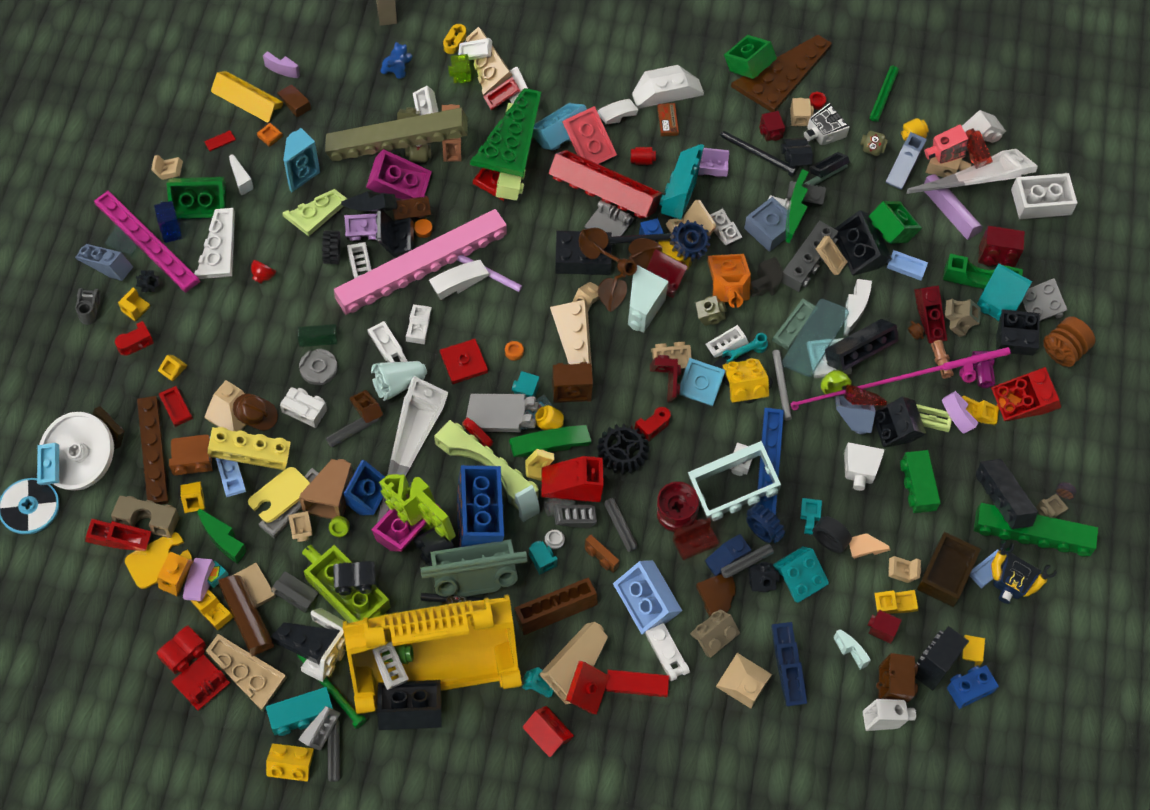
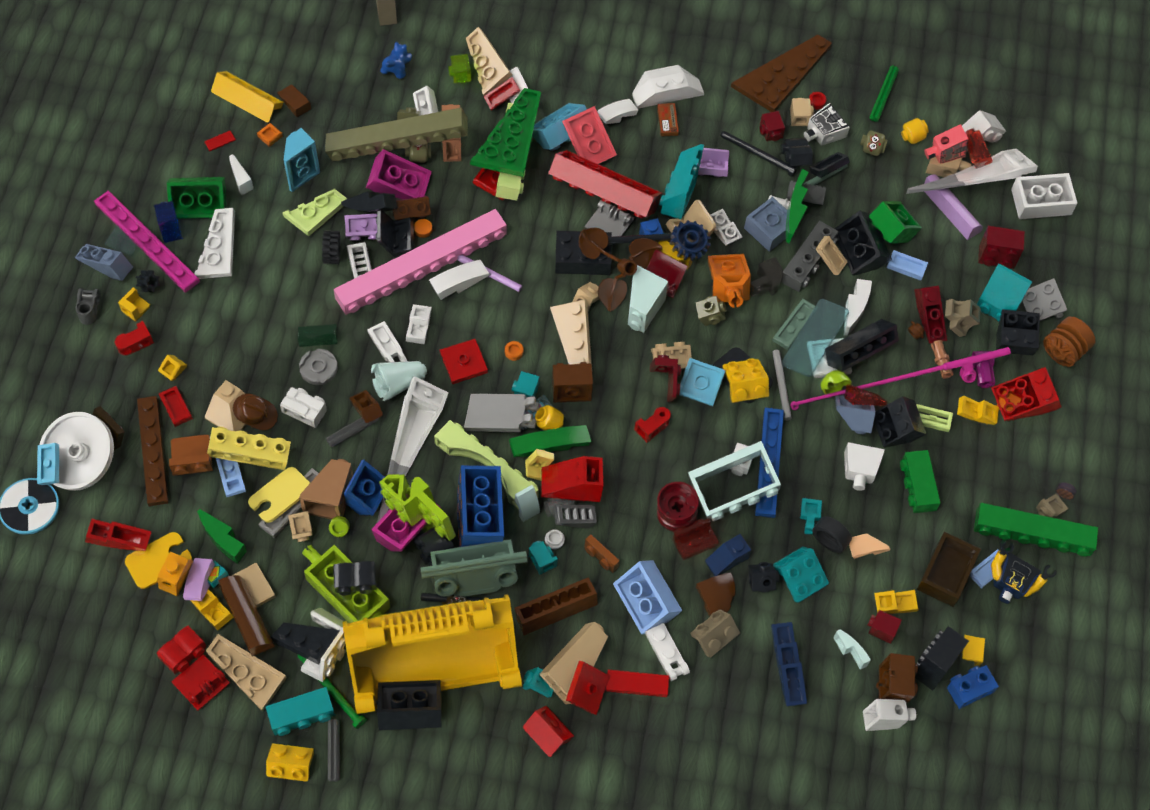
(131, 510): dark tan arch -> none
(166, 168): tan bracket -> none
(192, 497): yellow brick -> none
(261, 272): red brick -> none
(283, 67): lavender slope -> none
(294, 591): dark grey panel -> none
(320, 728): light grey slope -> none
(389, 683): white slope -> none
(404, 652): bright green cone -> none
(451, 37): yellow beam -> none
(475, 430): red tile -> none
(476, 49): white tile -> none
(620, 525): dark grey axle -> none
(635, 442): black gear -> none
(643, 155): red brick -> none
(734, 335): white slope -> none
(744, 680): tan slope -> none
(747, 561): dark grey axle -> none
(750, 56): green brick -> none
(759, 345): teal brick -> none
(764, 524): dark blue gear -> none
(904, 569): tan bracket -> none
(906, 160): slope -> none
(956, 409): lavender slope -> none
(962, 271): green arch -> none
(1006, 494): black brick -> none

